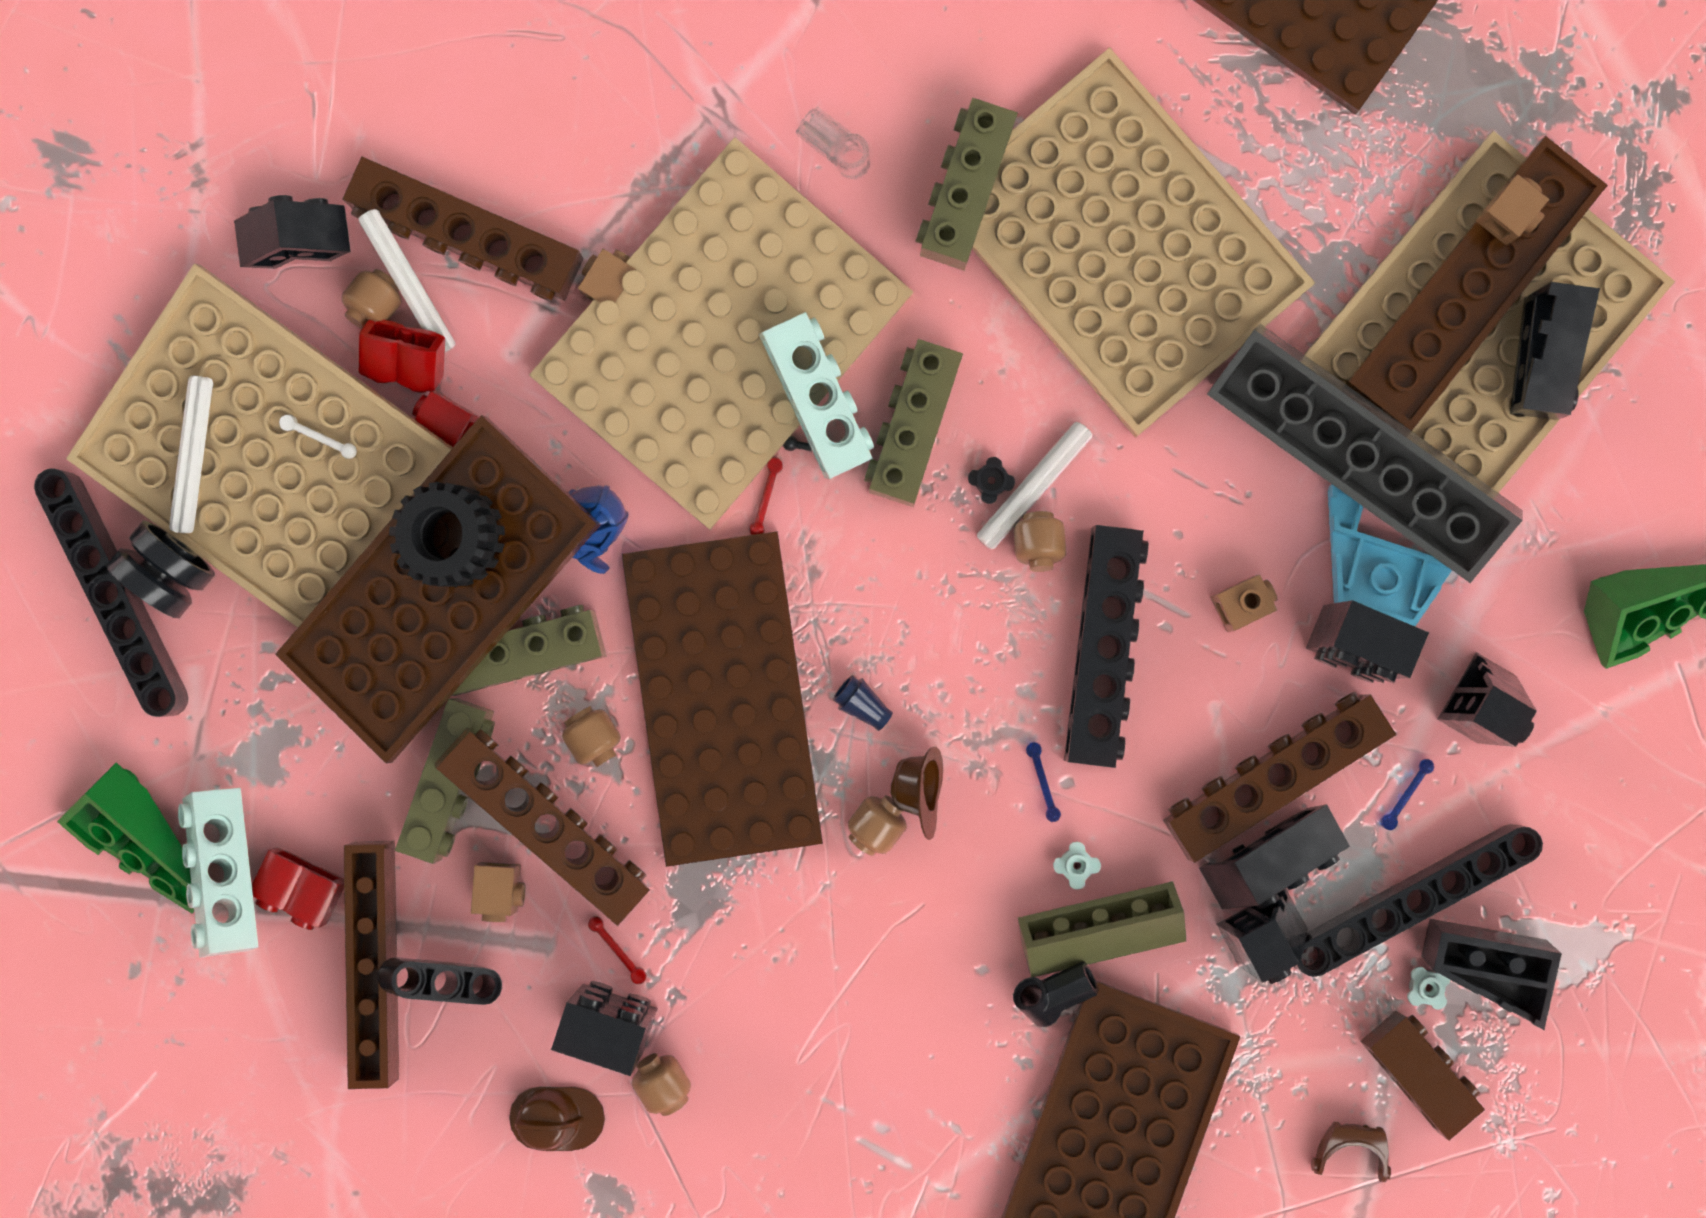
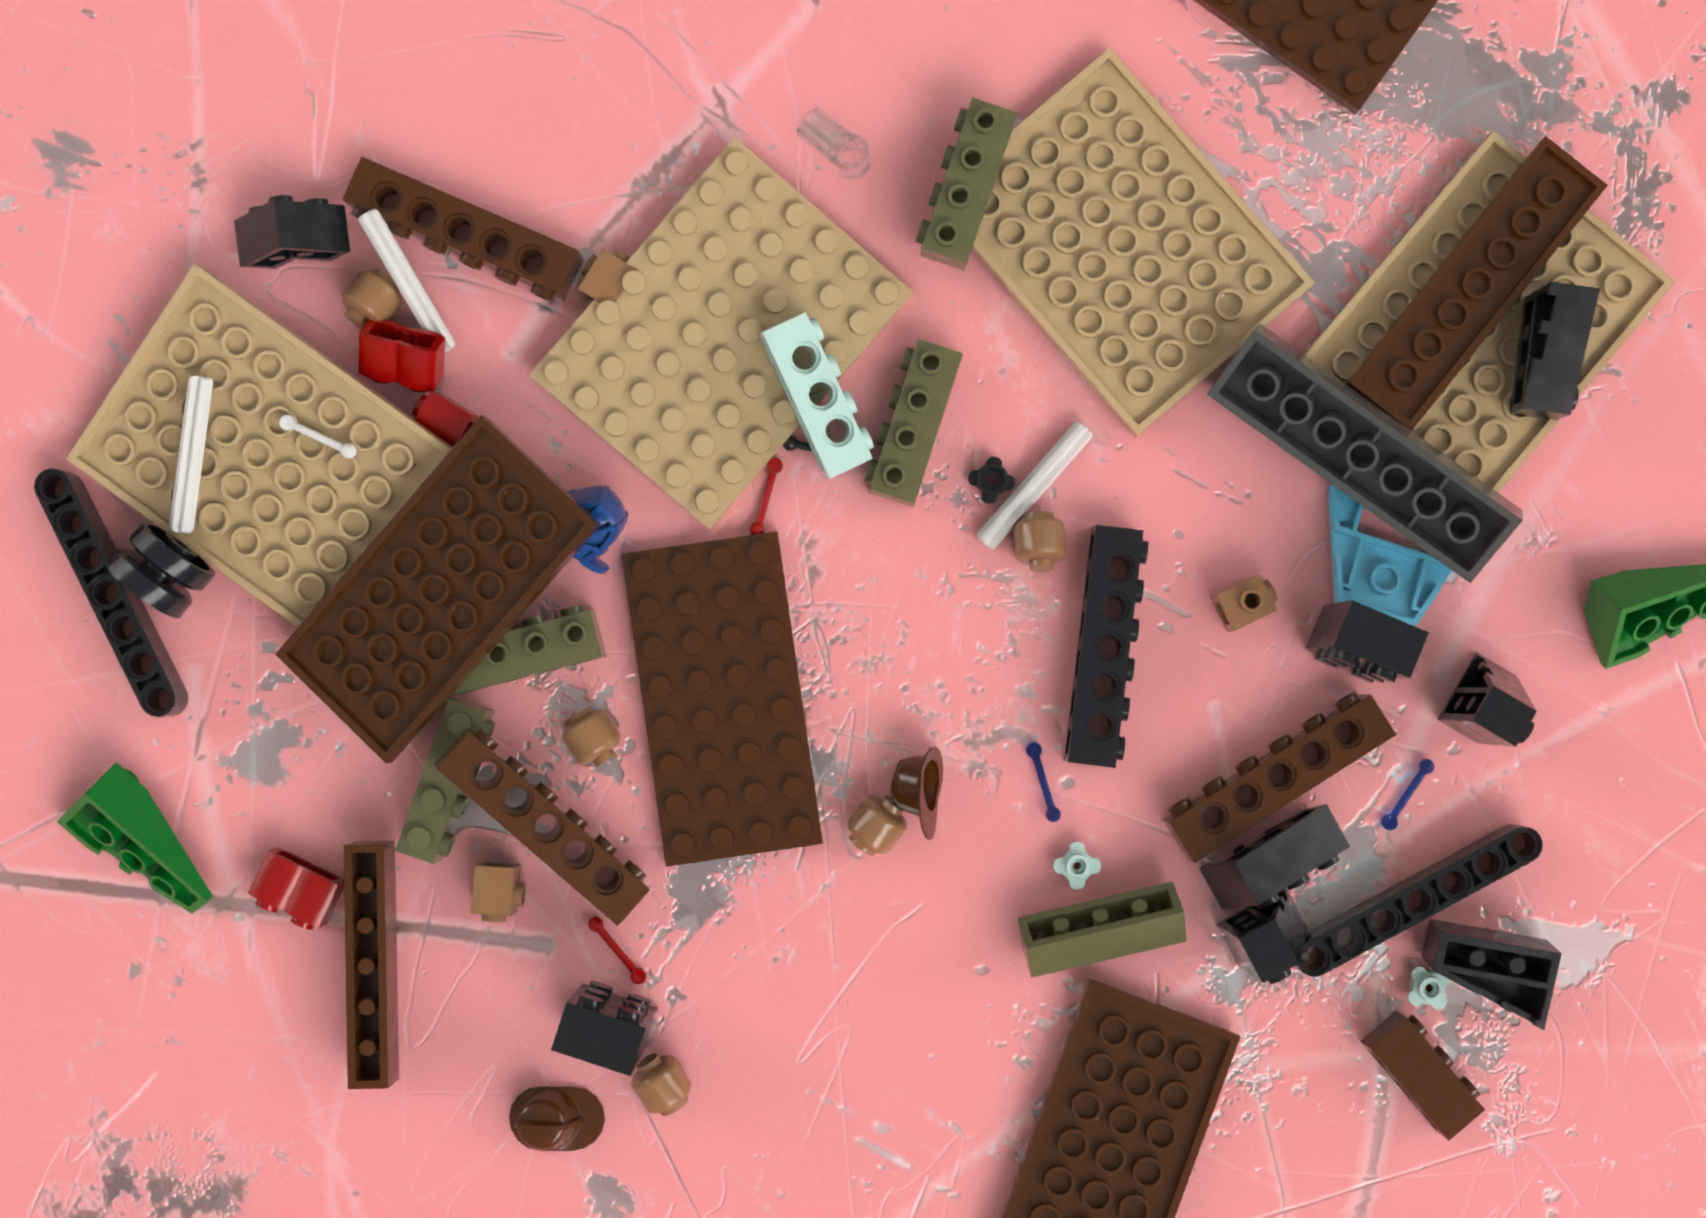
(225, 811): light aqua brick -> none
(416, 529): black tyre -> none
(422, 977): black beam -> none
(861, 702): dark blue cone -> none
(1054, 993): black piece -> none
(1353, 1135): reddish brown helmet -> none
(1514, 209): medium nougat brick -> none

